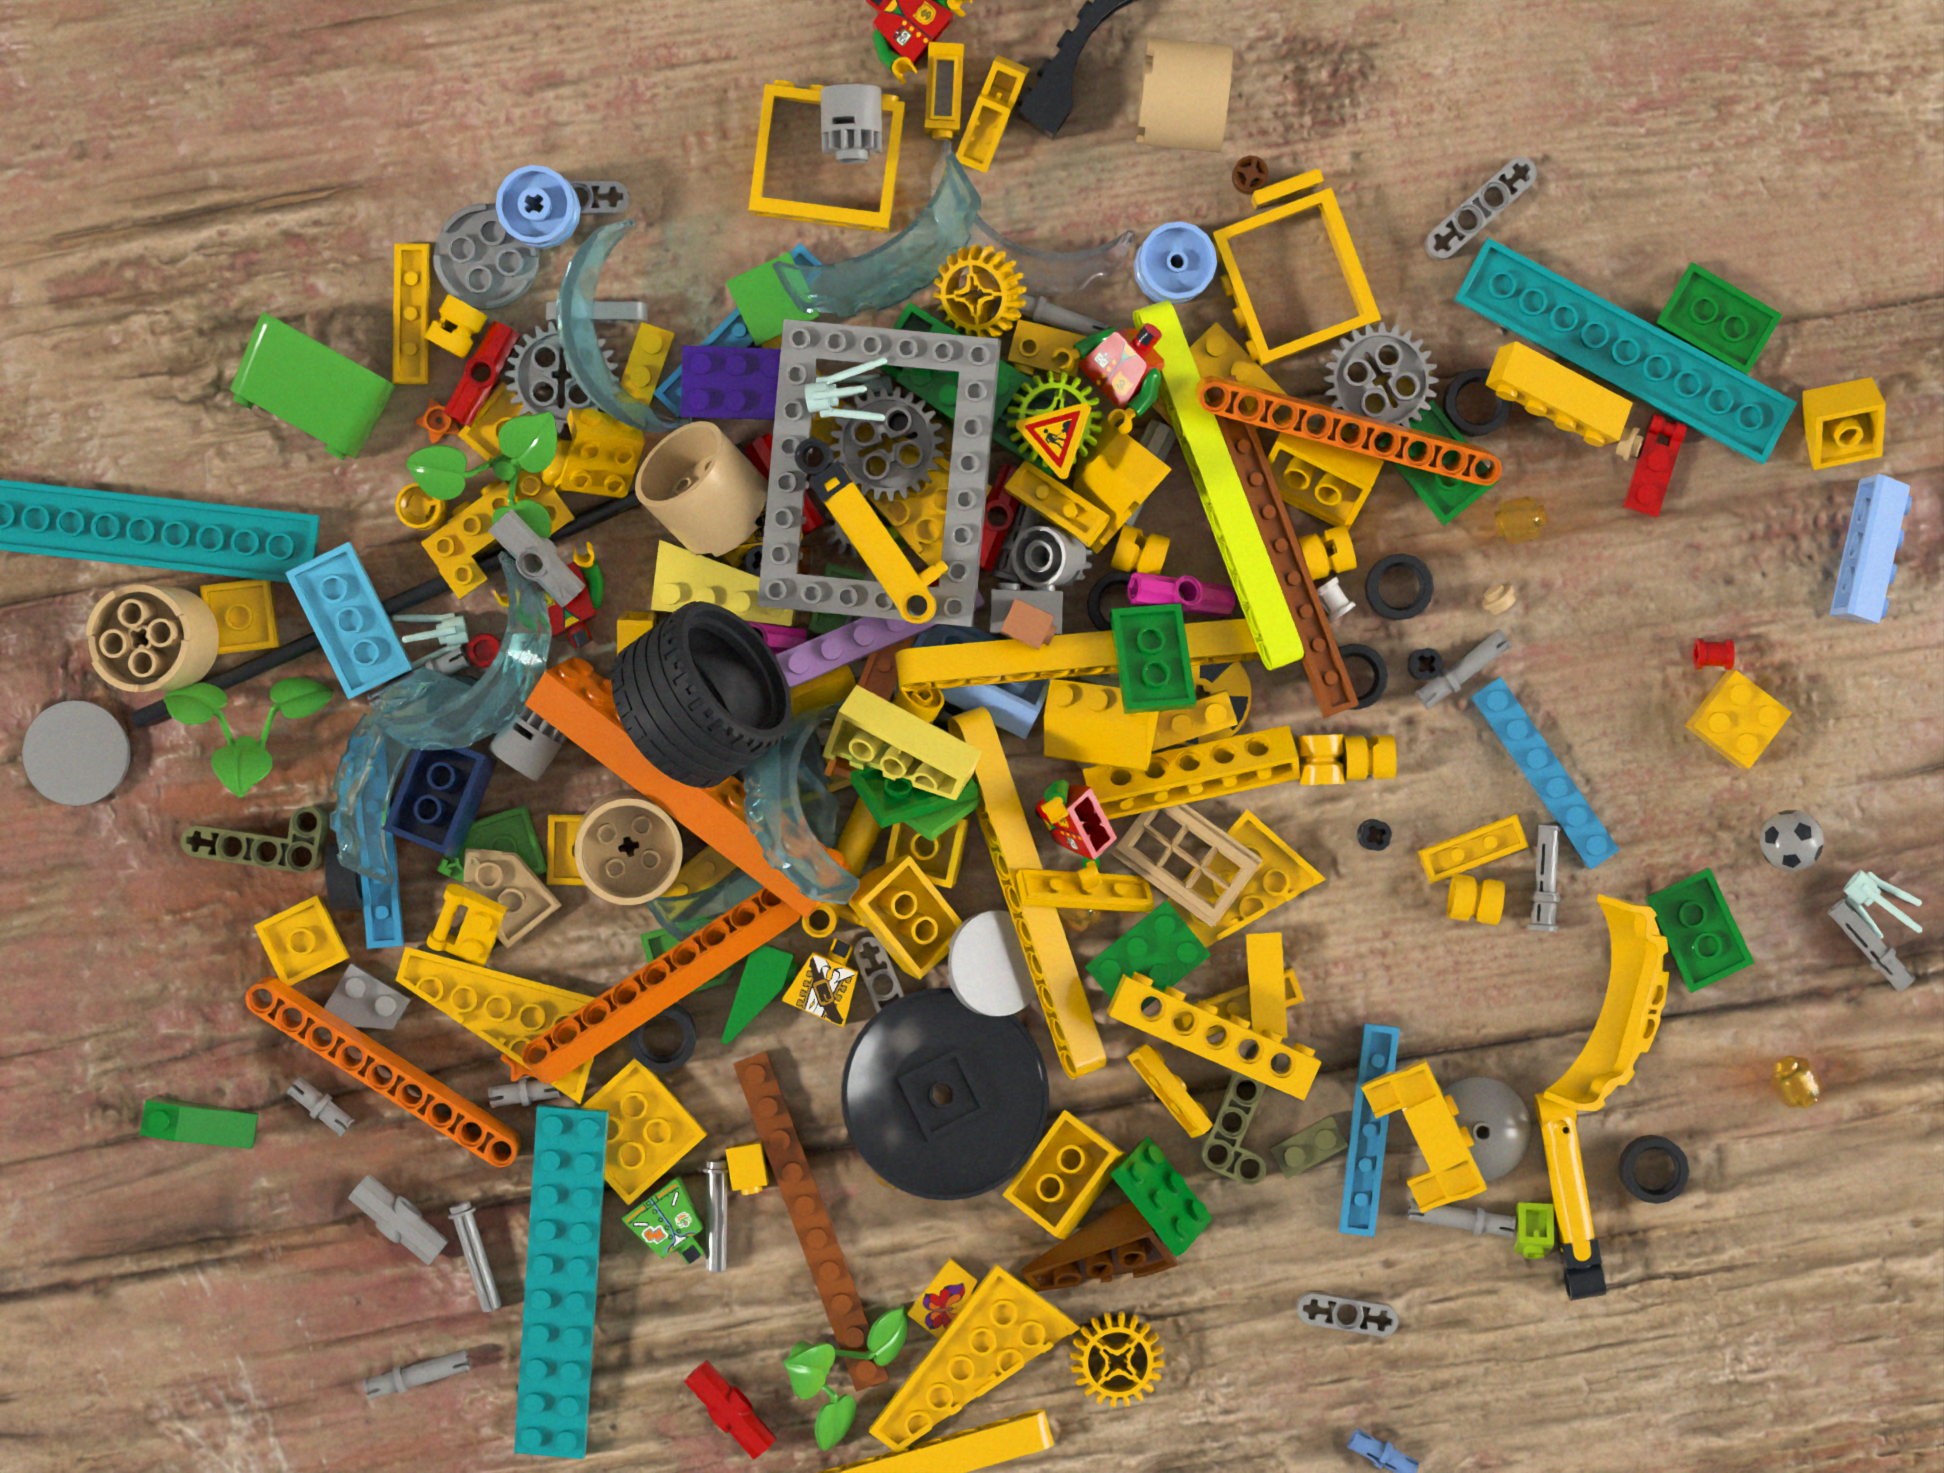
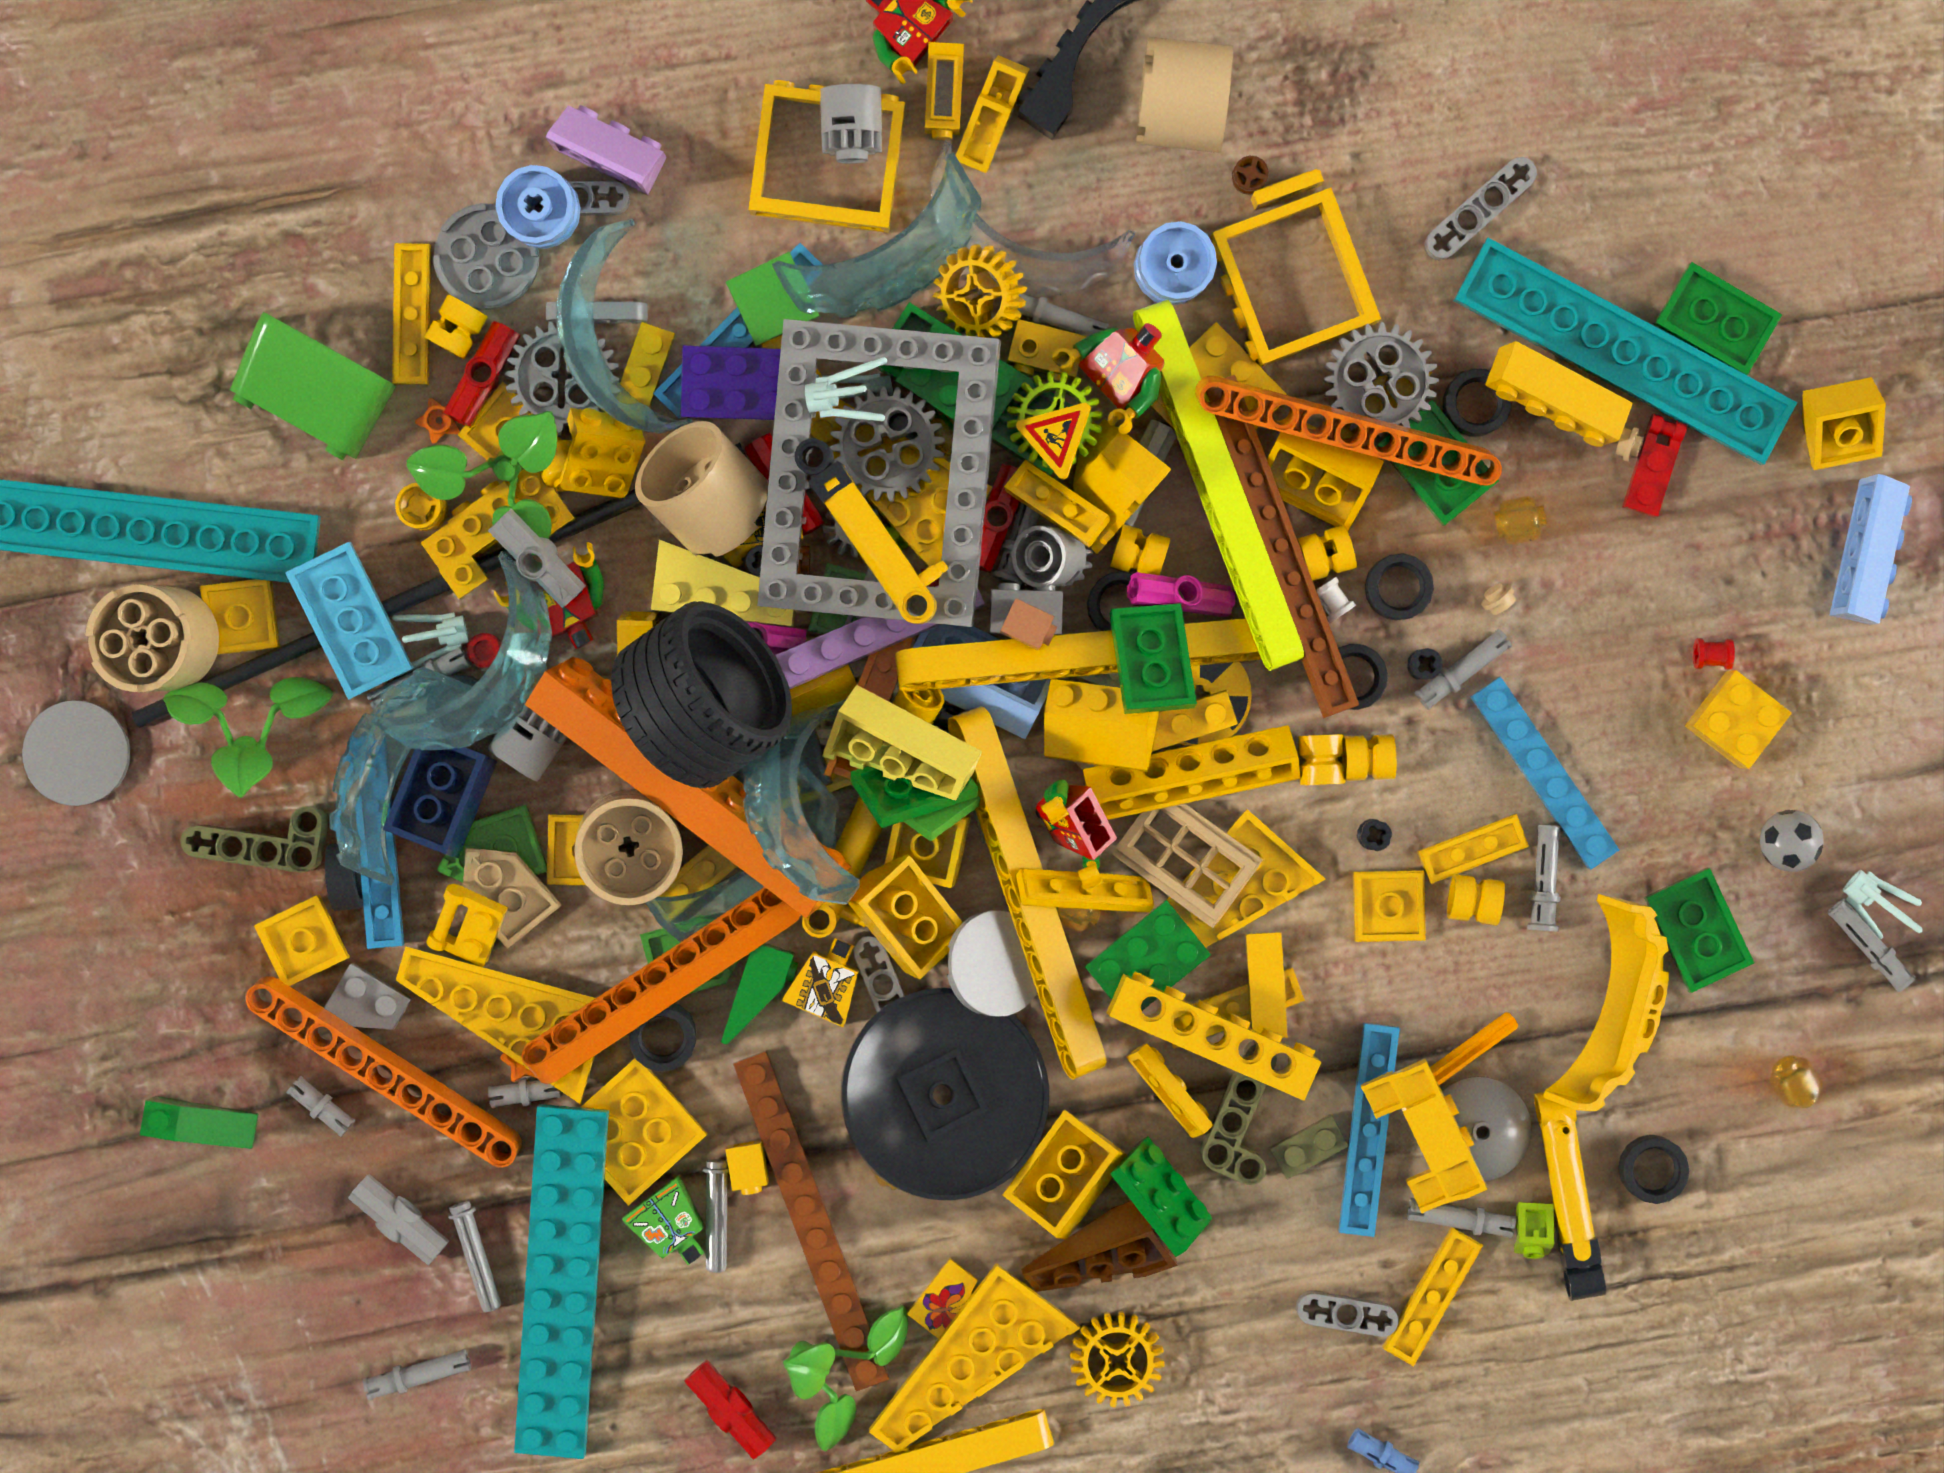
(607, 148): none -> lavender slope
(1389, 906): none -> yellow tile
(1432, 1296): none -> yellow tile
(1474, 1047): none -> light orange axle

